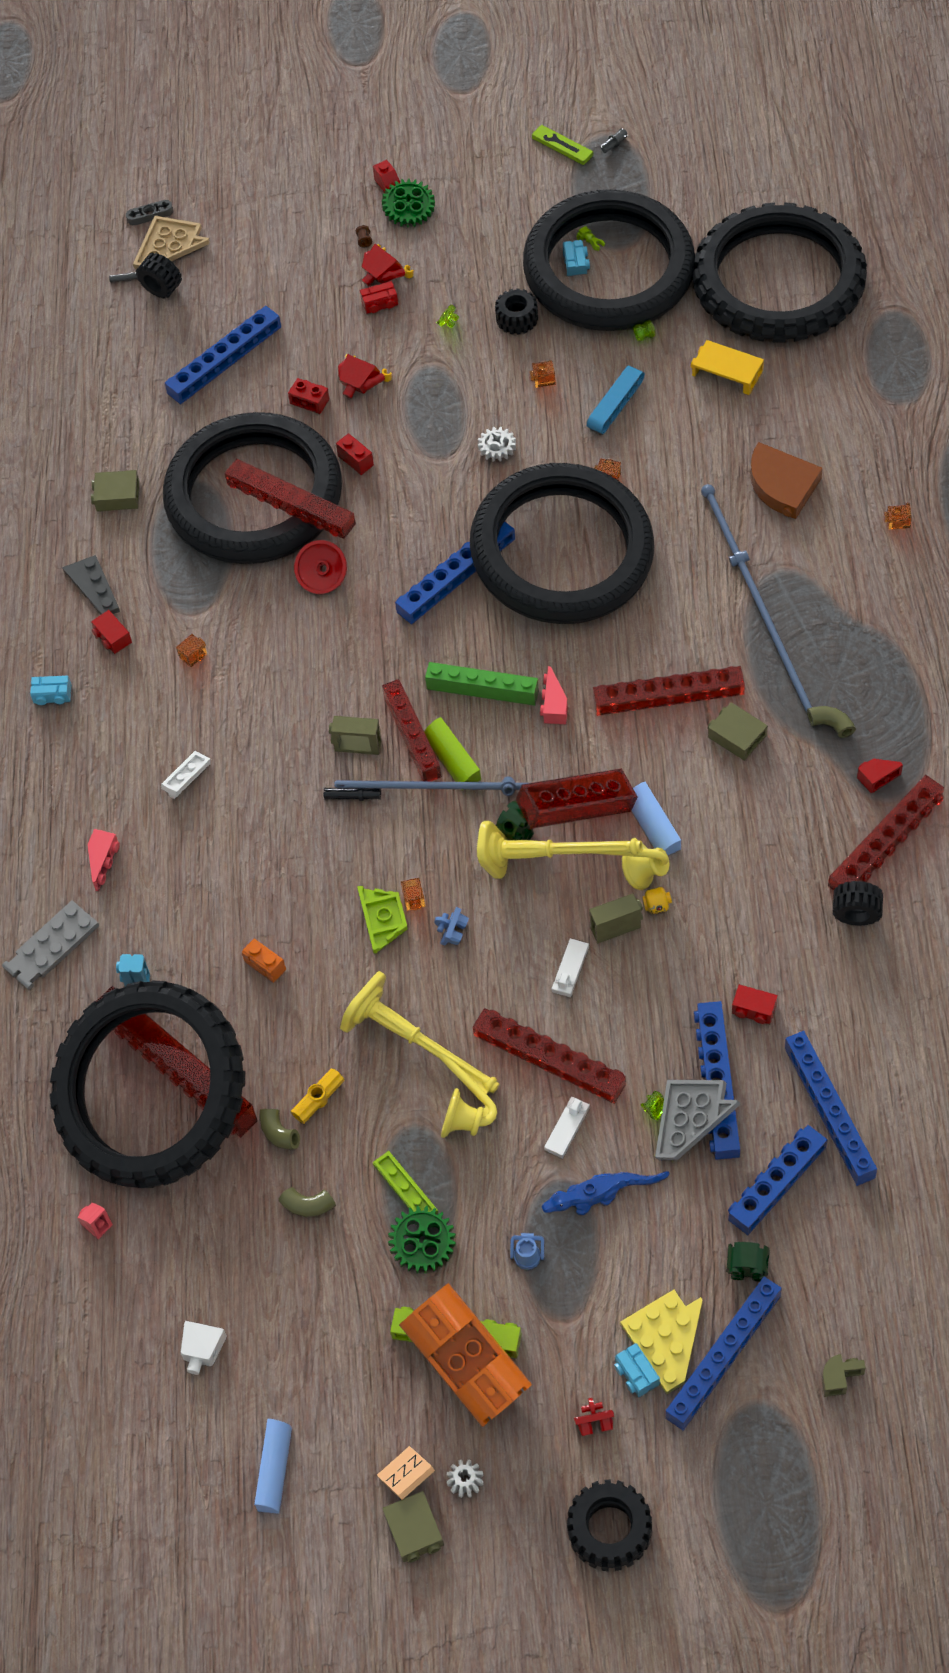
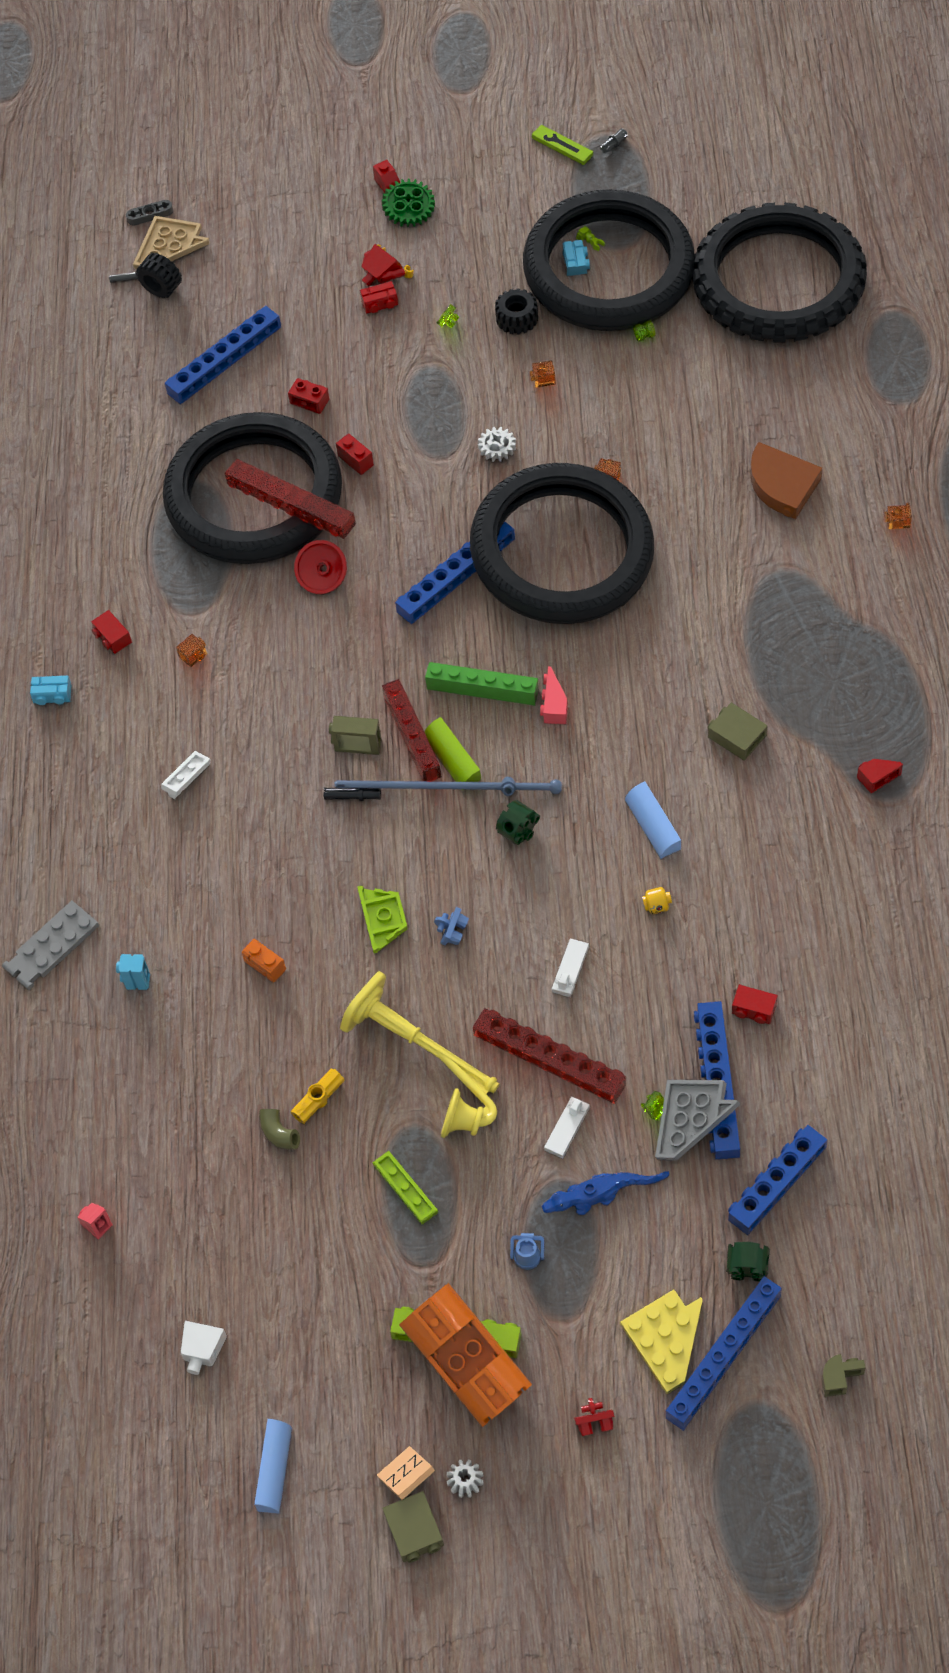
(93, 584): dark grey wing -> none
(101, 851): coral slope -> none
(115, 490): olive brick -> none
(177, 1063): clear red brick -> none
(218, 1113): black tyre -> none
(306, 1205): olive cylinder -> none
(360, 375): red torso -> none
(363, 236): reddish brown bush -> none
(413, 894): clear orange brick -> none
(419, 1257): green gear -> none
(576, 798): clear red brick -> none
(614, 1496): black tyre -> none
(615, 399): dark azure beam -> none
(615, 918): olive brick -> none
(637, 860): light yellow piece -> none
(637, 1370): medium azure brick -> none
(677, 695): clear red brick -> none
(728, 364): yellow panel -> none
(739, 558): sand blue bar -> none
(830, 1108): blue brick -> none
(833, 718): olive cylinder -> none
(857, 903): black tyre -> none
(925, 788): clear red brick -> none

